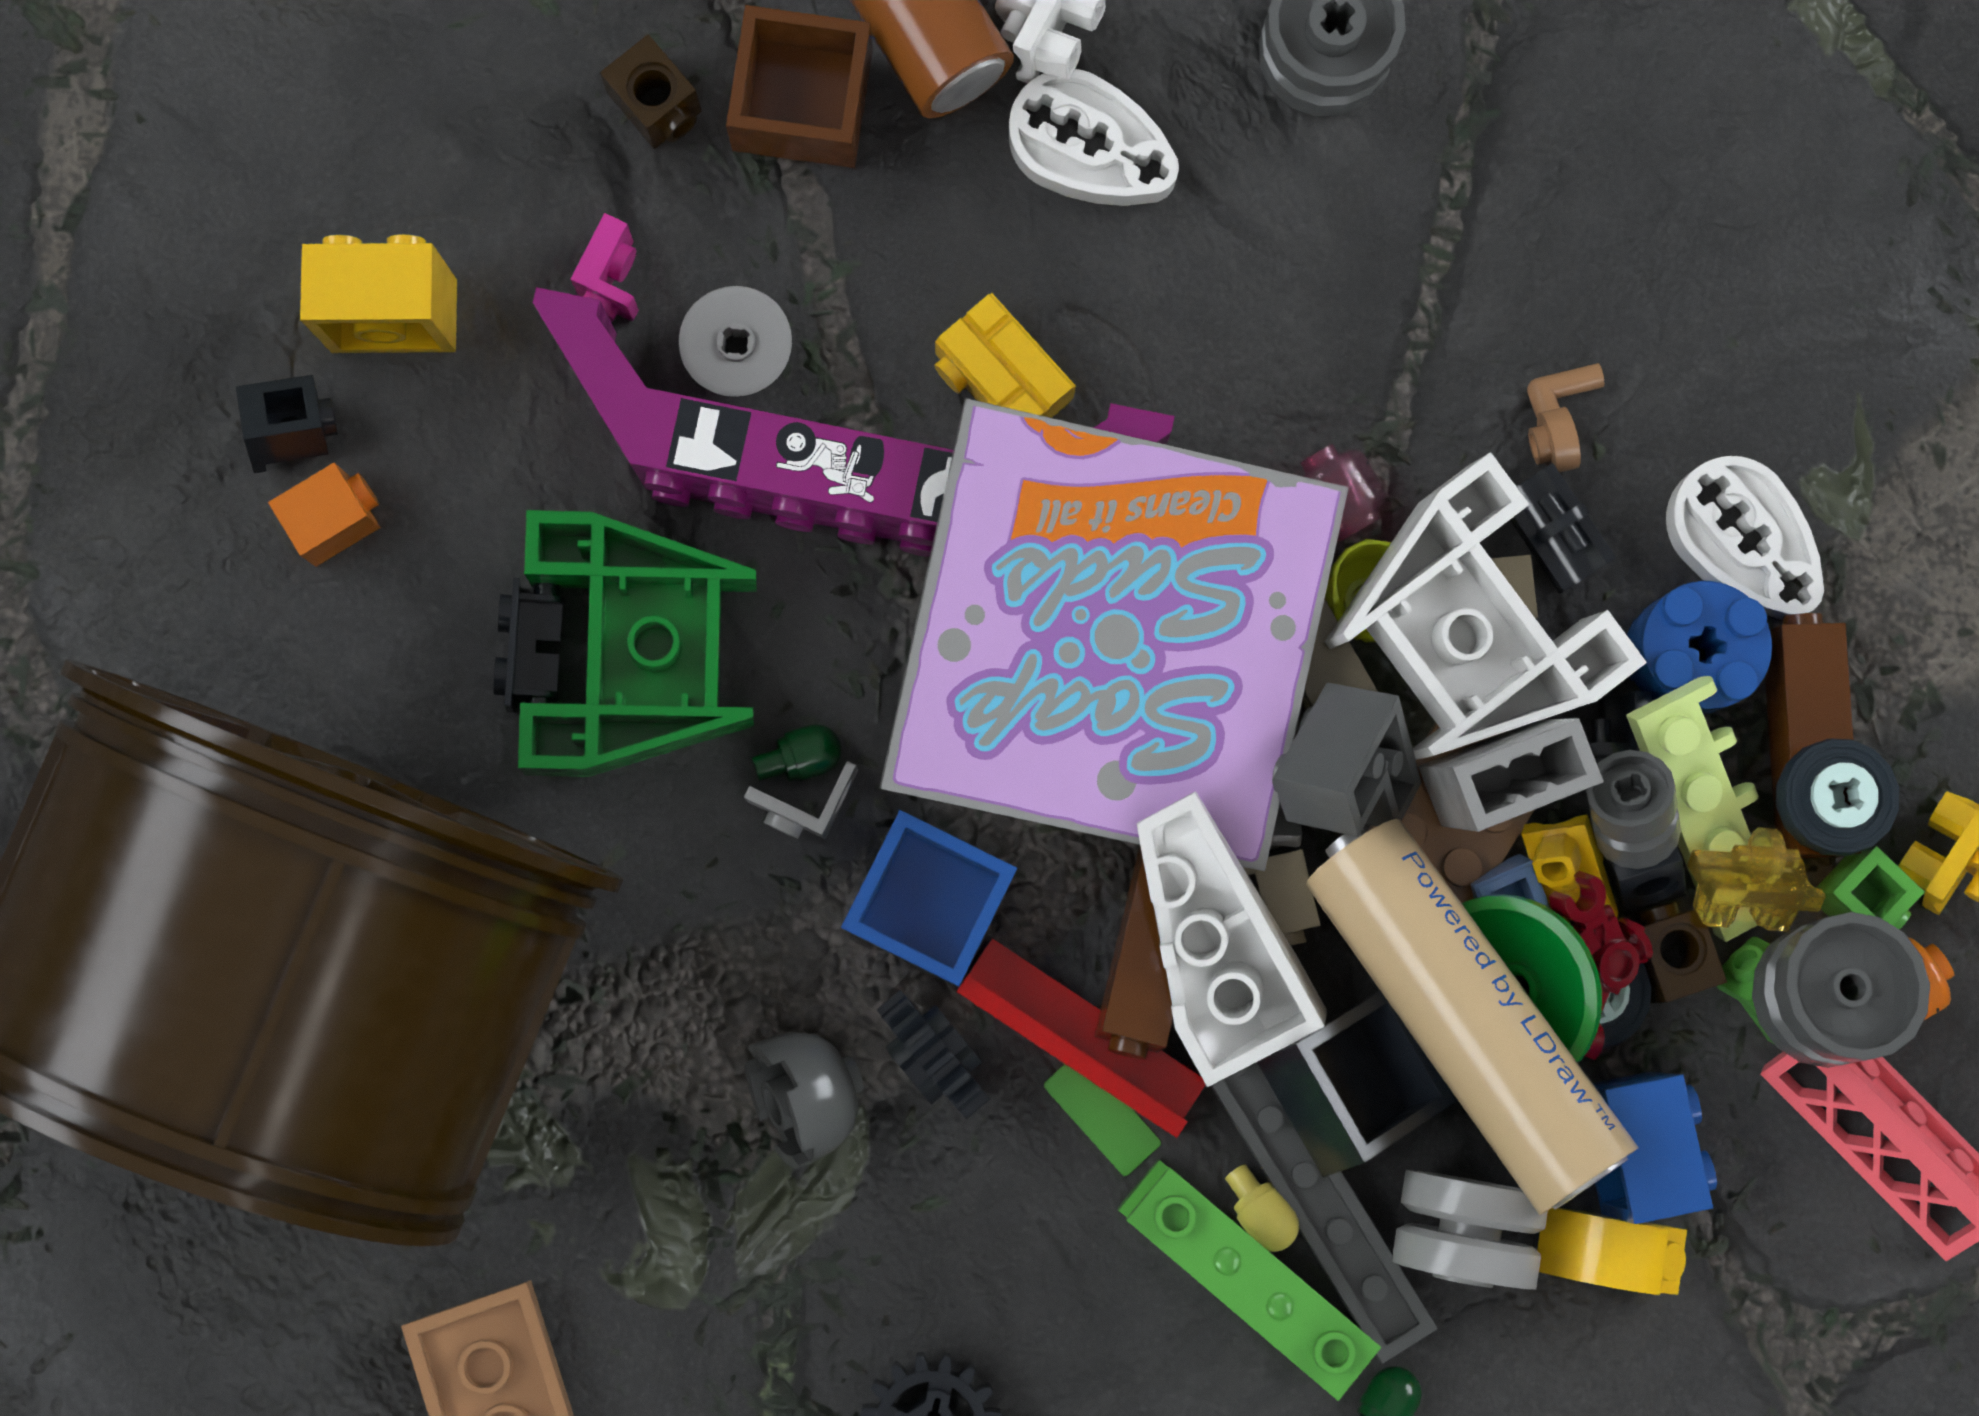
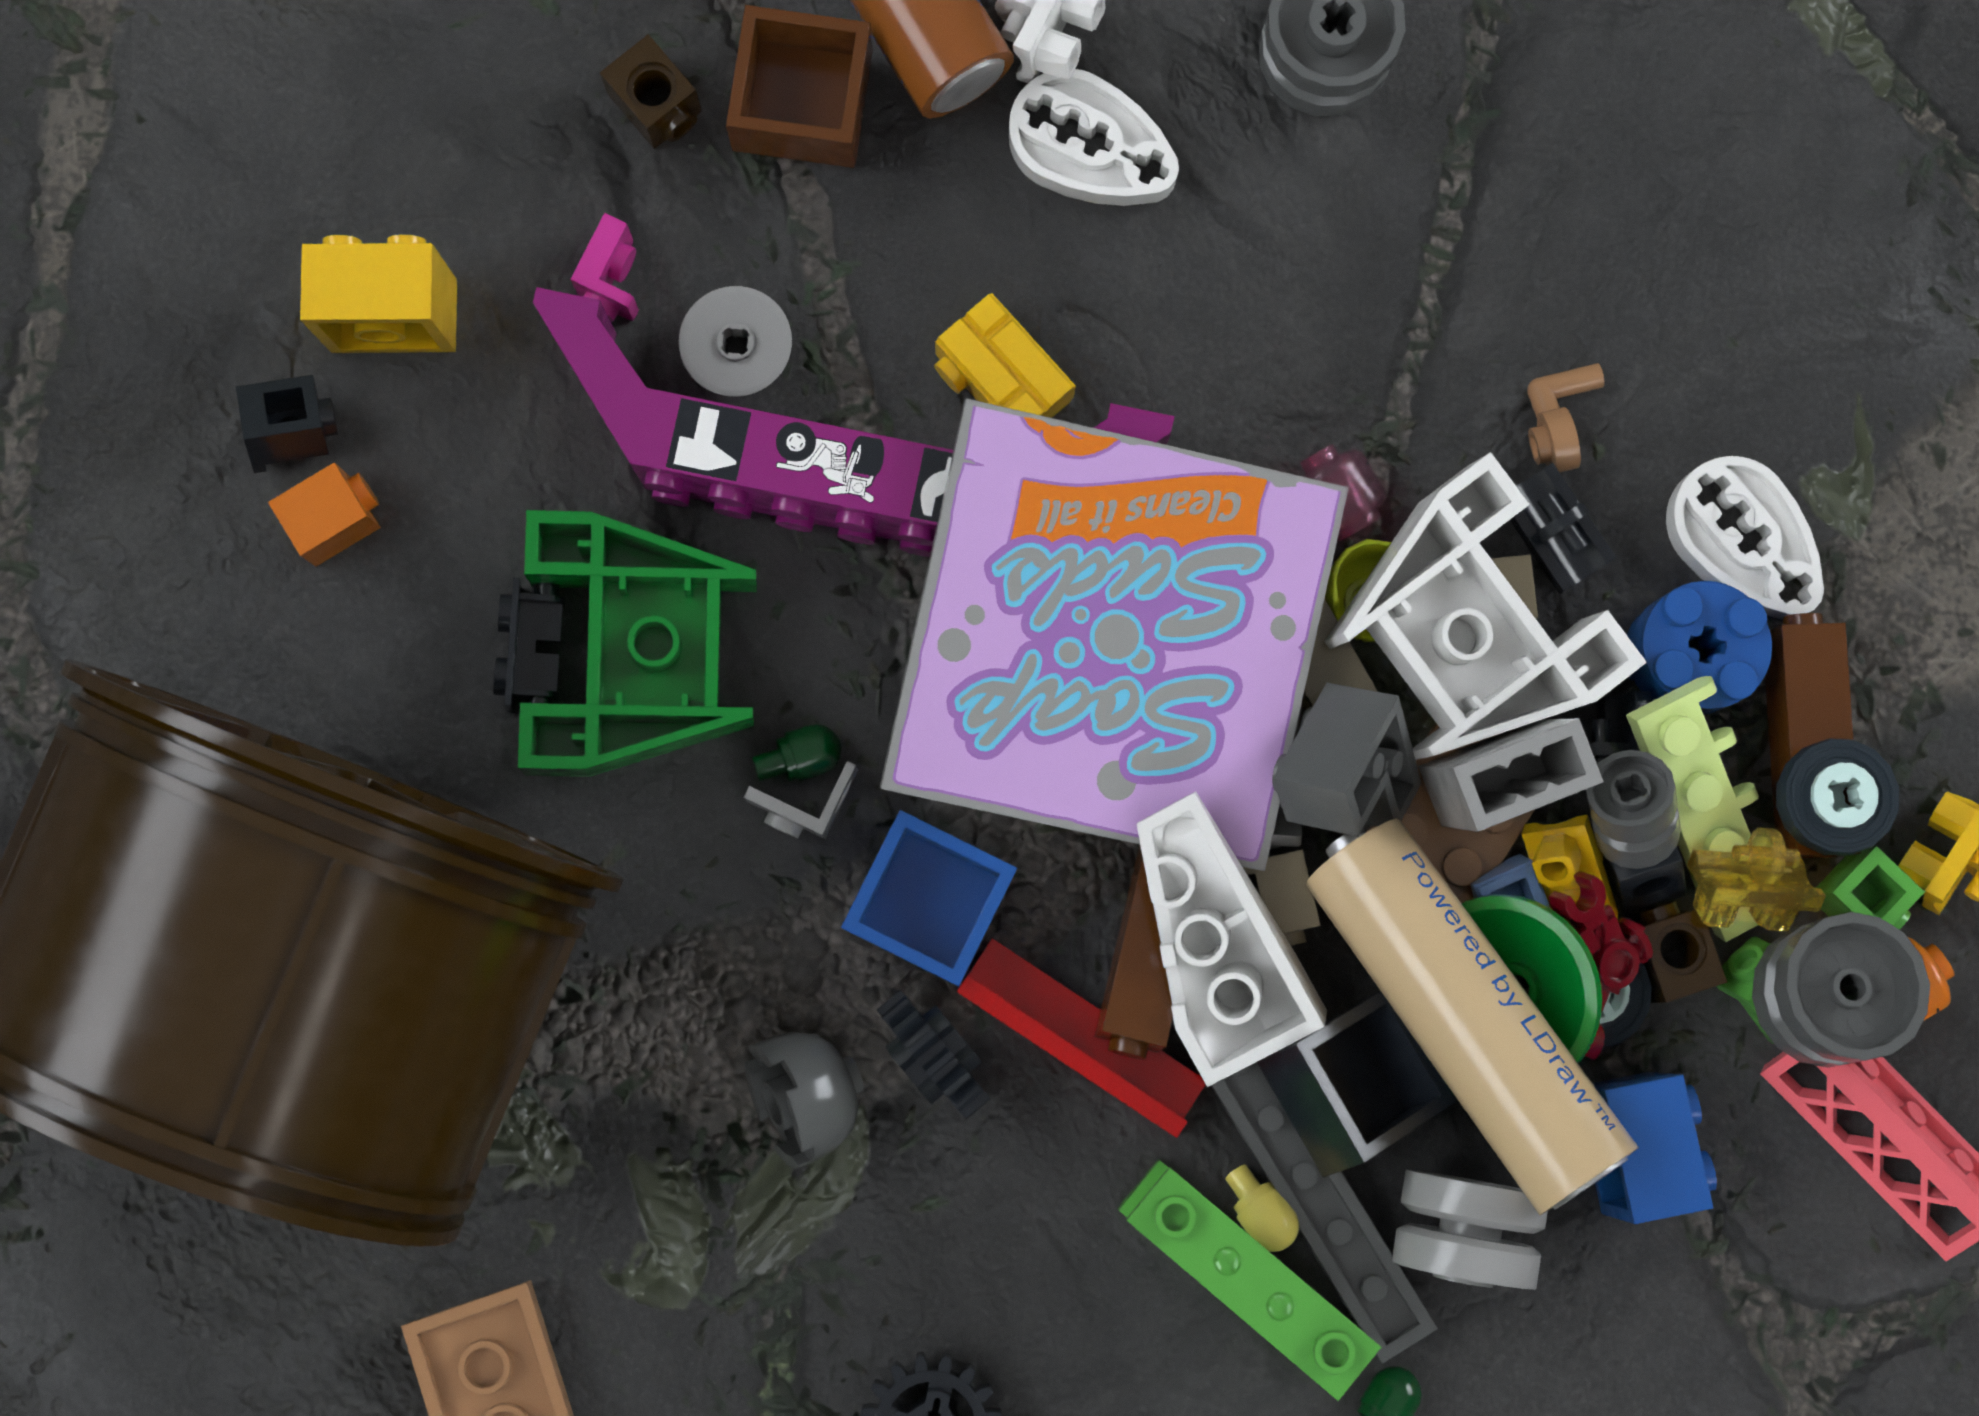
(1104, 1119): bright green sticker -> none
(1612, 1252): yellow brick -> none

